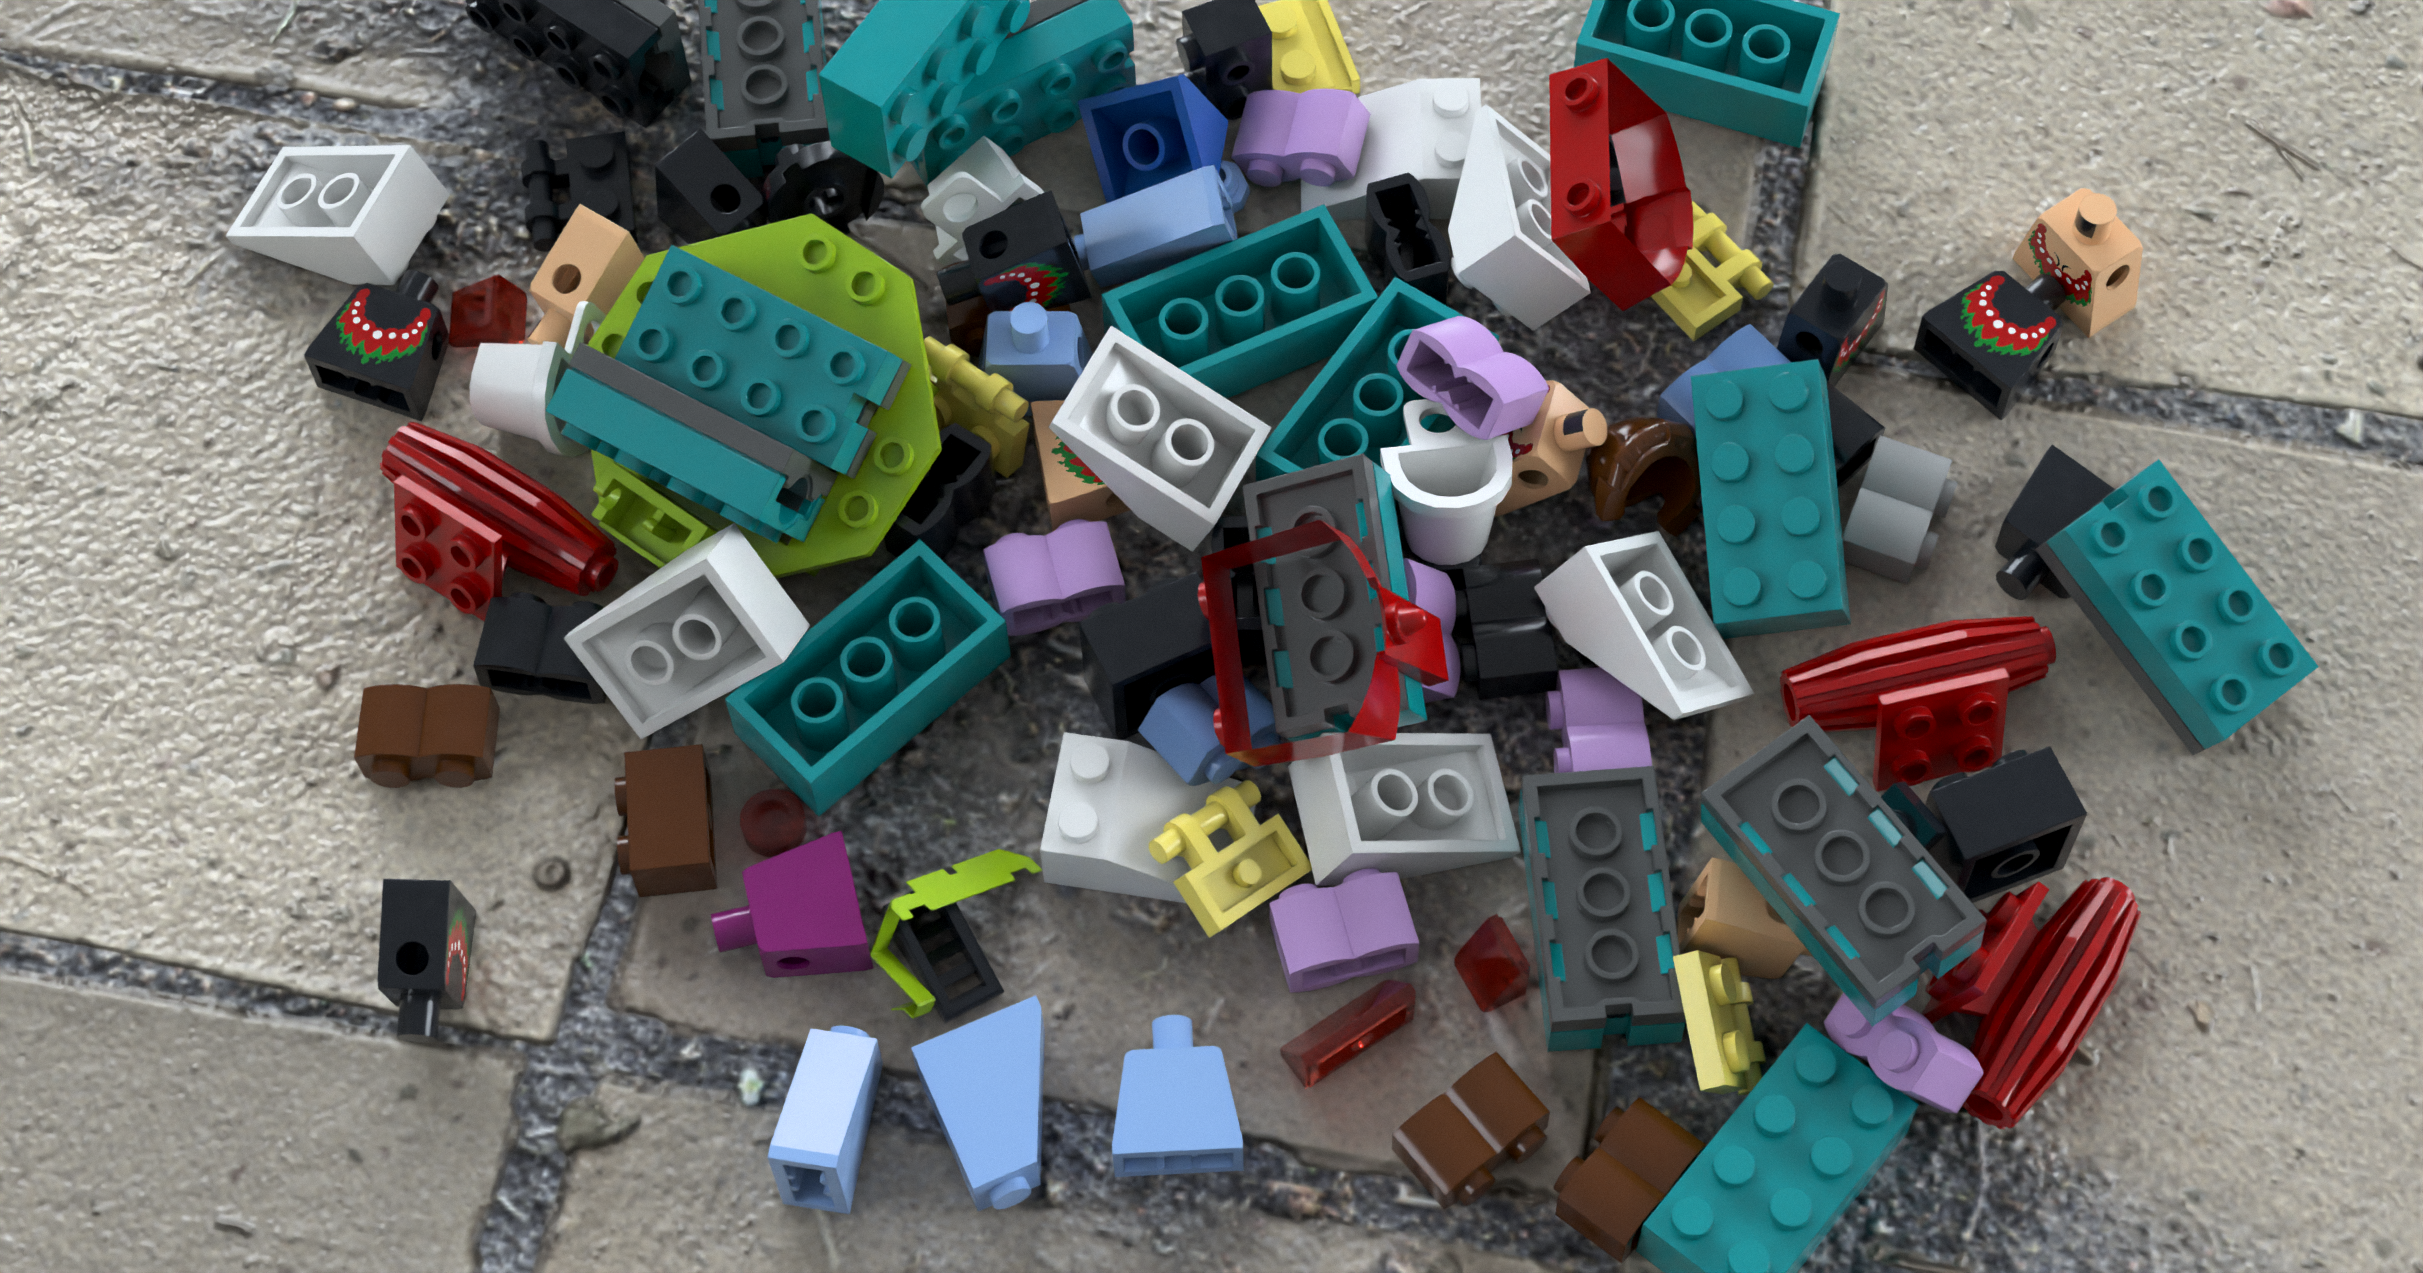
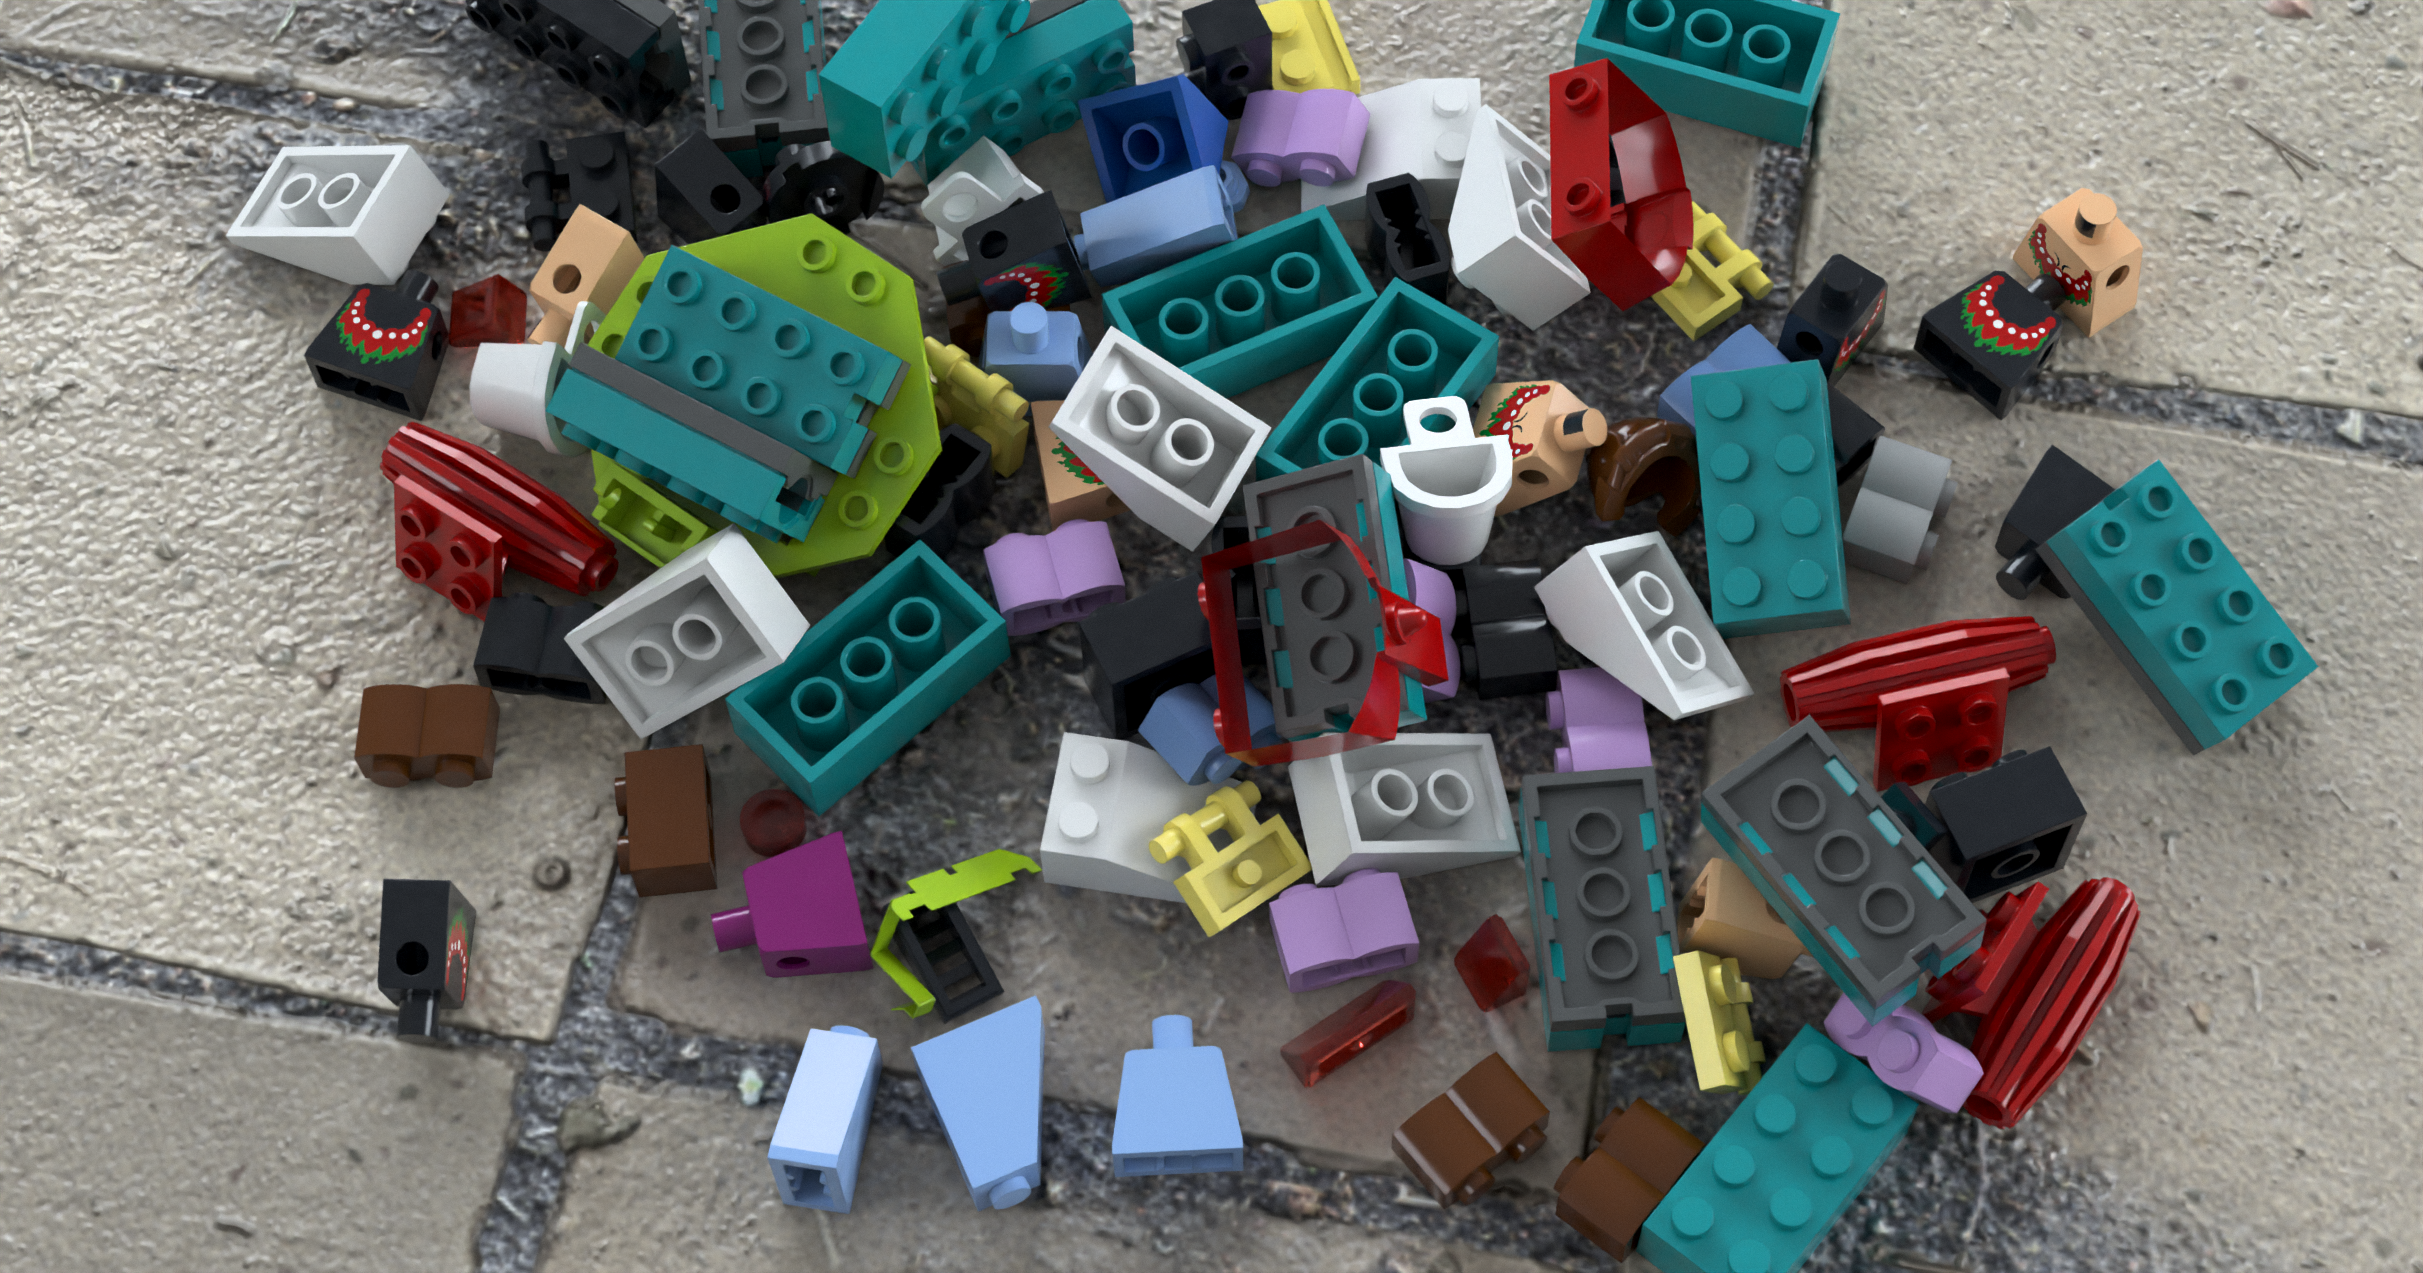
(1472, 377): lavender brick -> none

